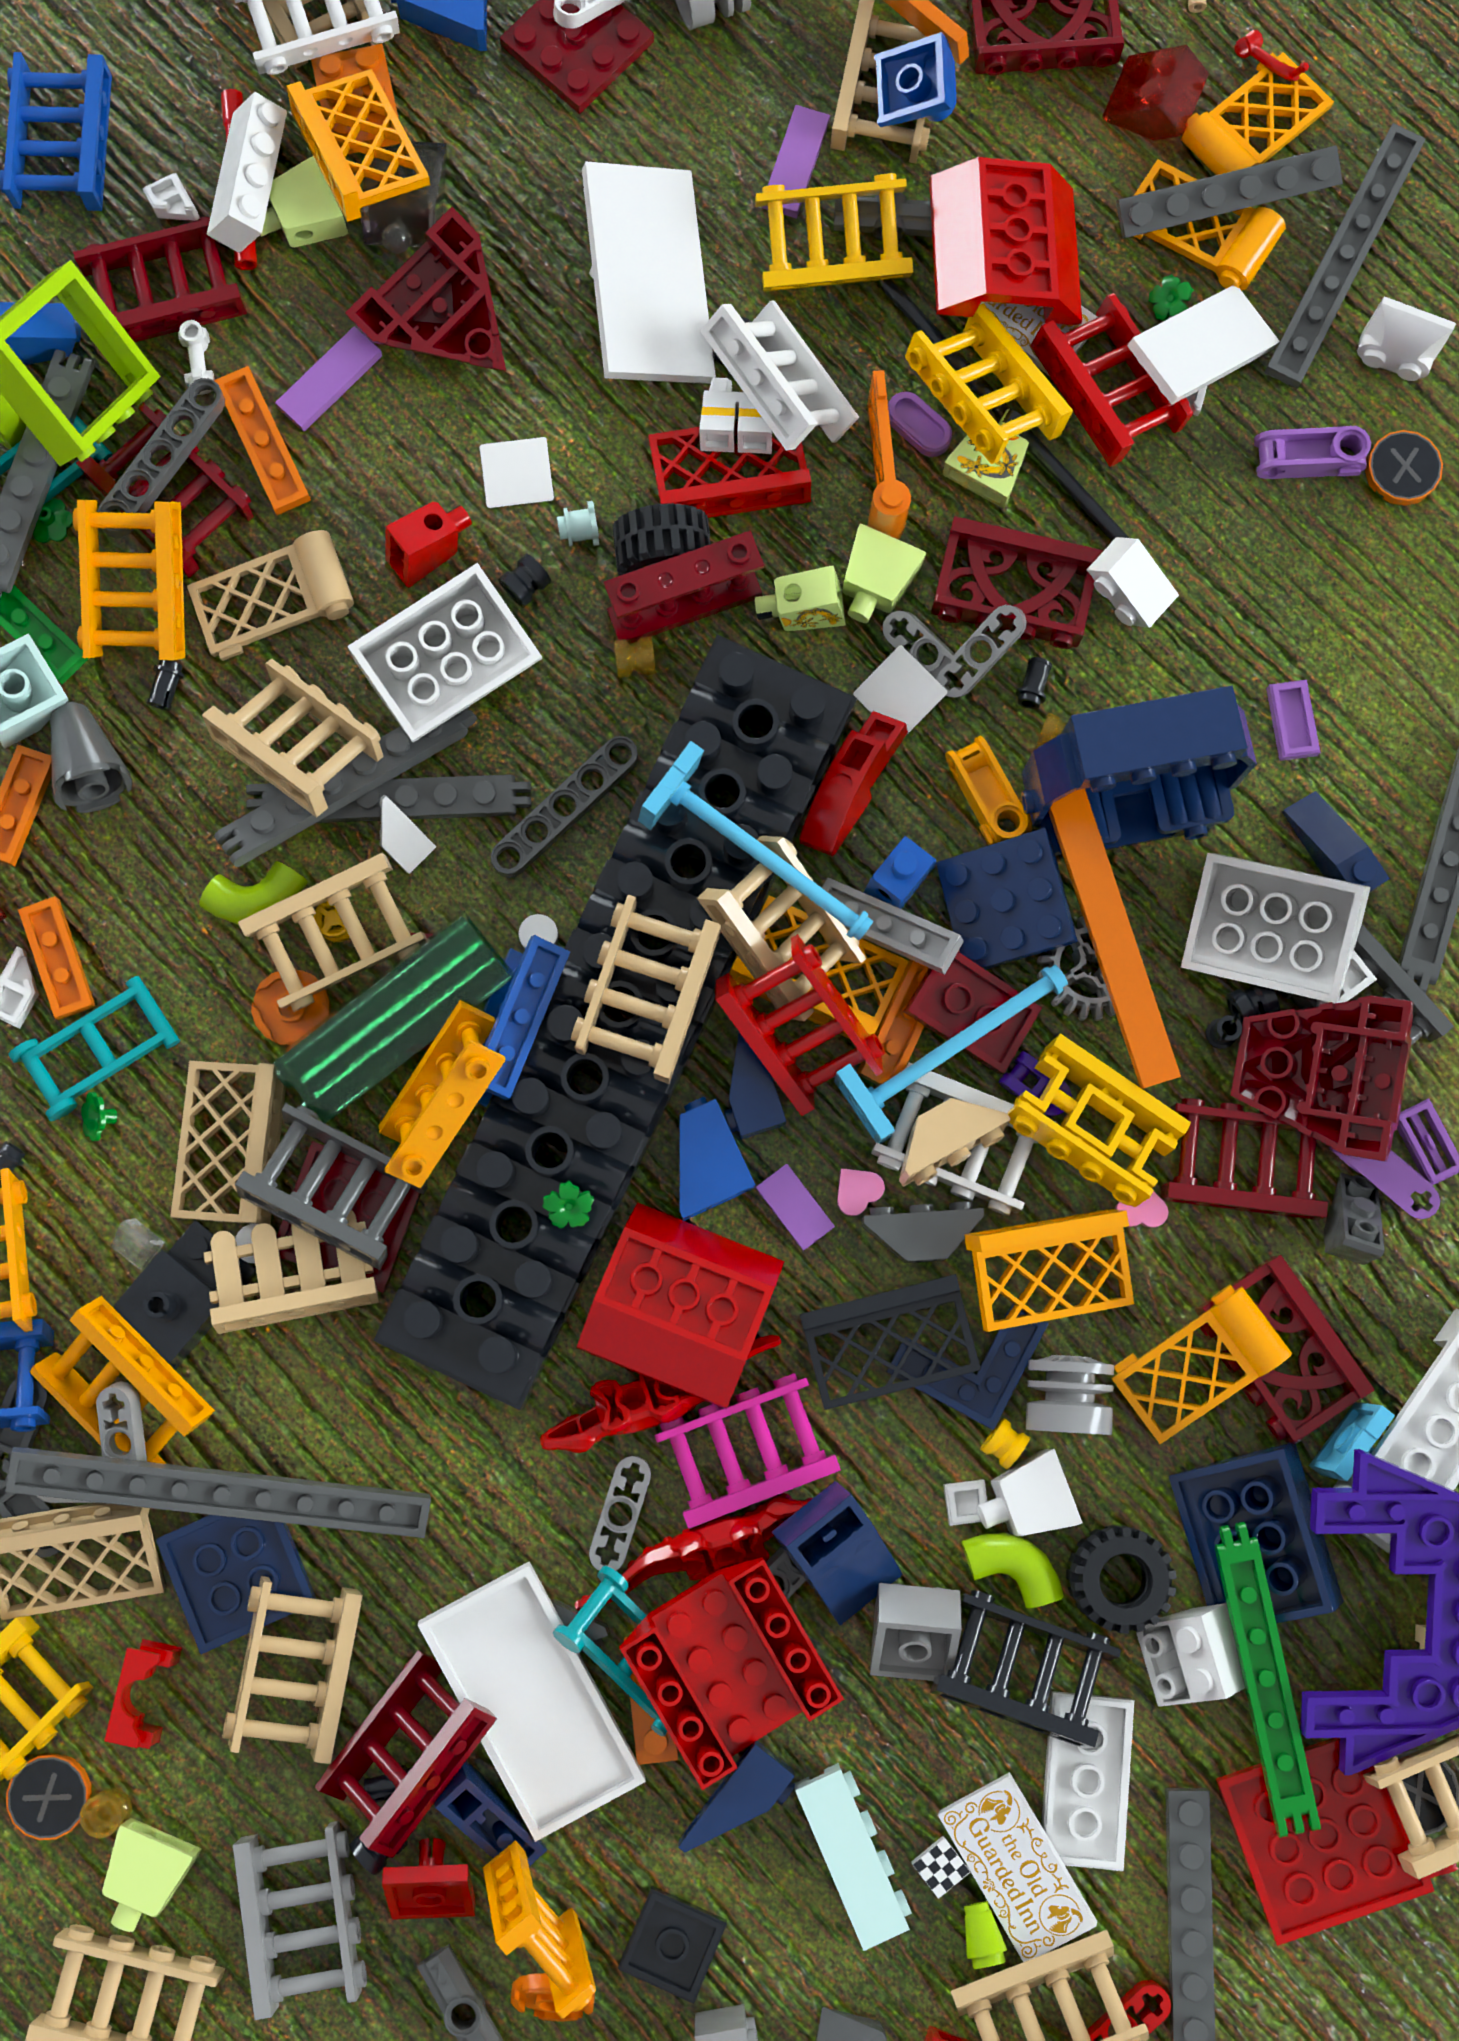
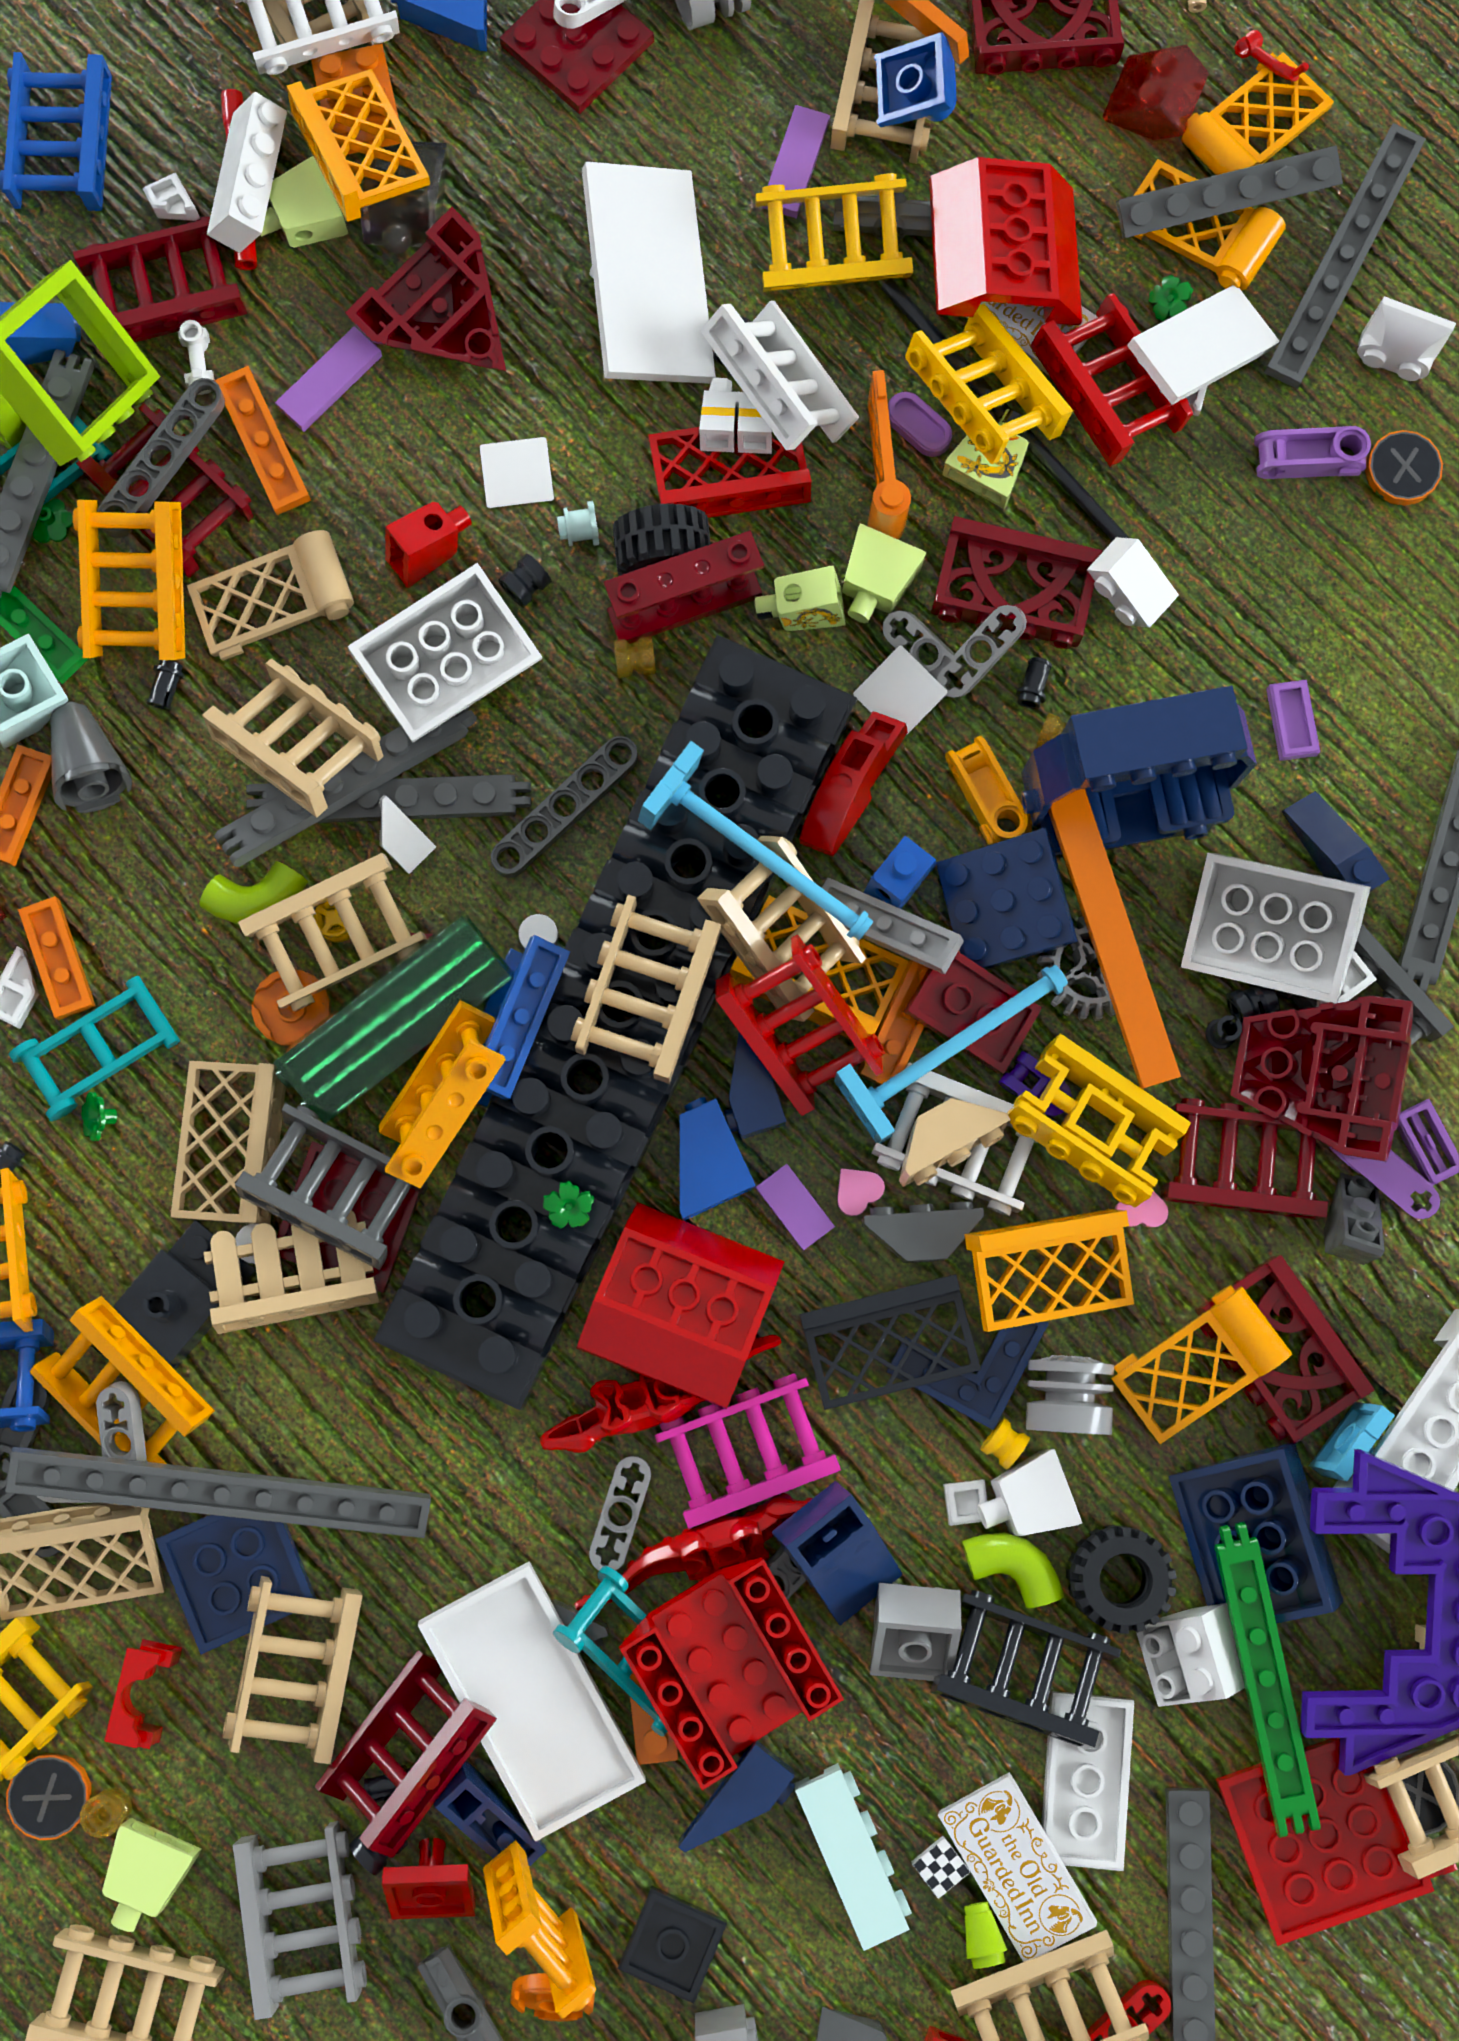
(136, 1243): clear slope -> none

